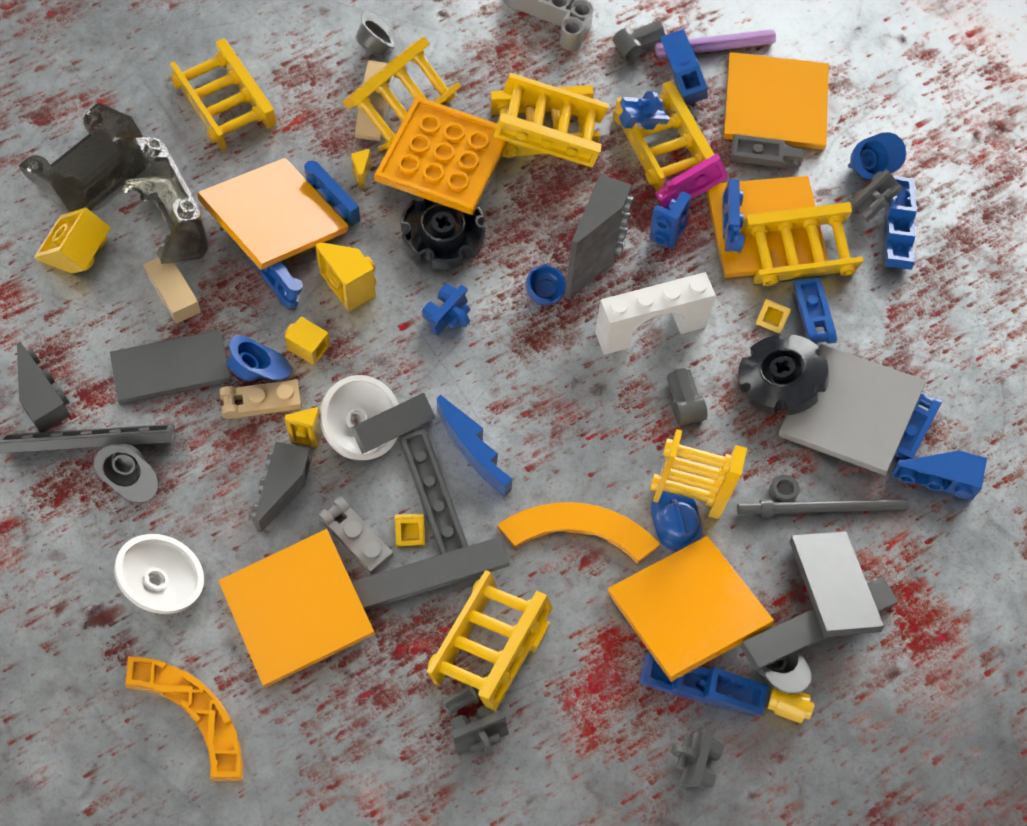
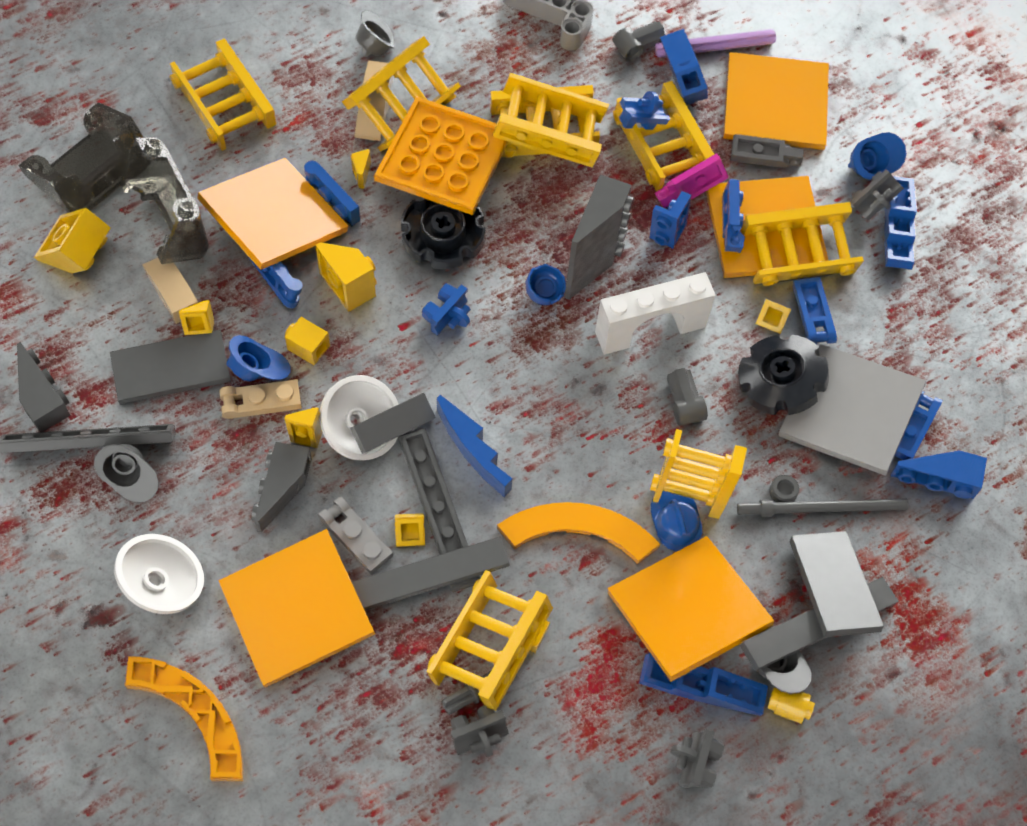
(197, 318): none -> yellow slope

